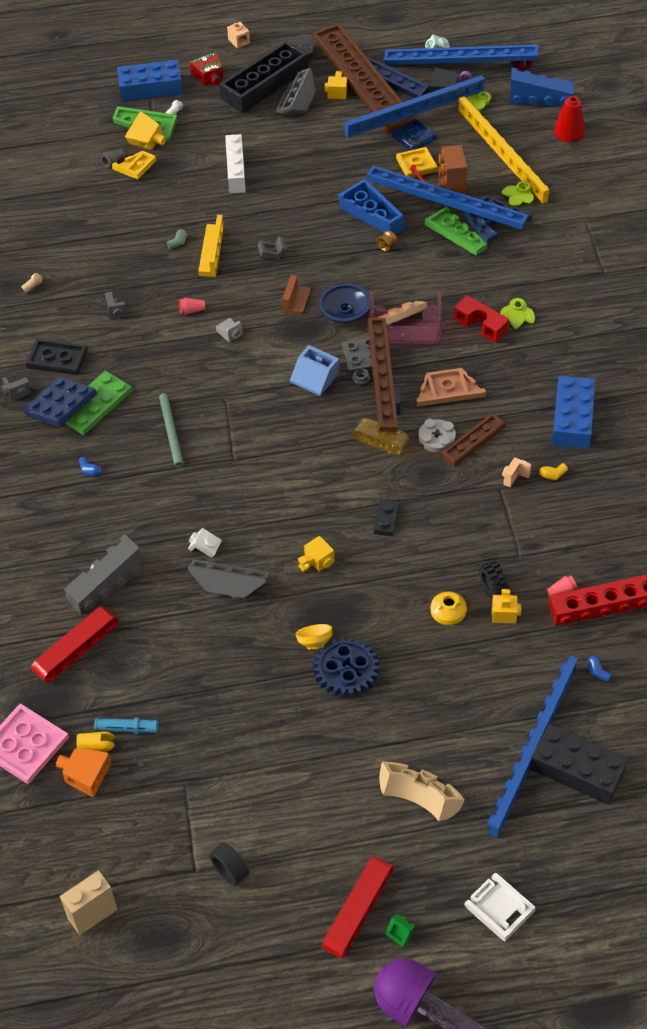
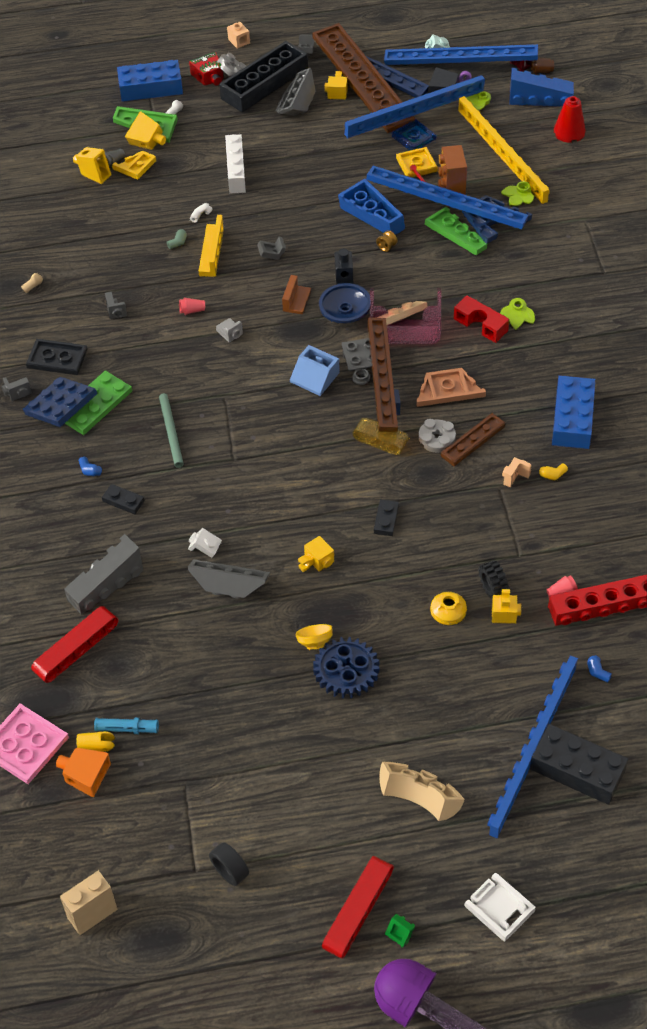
(93, 164): none -> yellow torso
(123, 499): none -> black plate
(199, 210): none -> white arm
(230, 64): none -> light grey plate
(343, 262): none -> black torso
(542, 65): none -> reddish brown brick

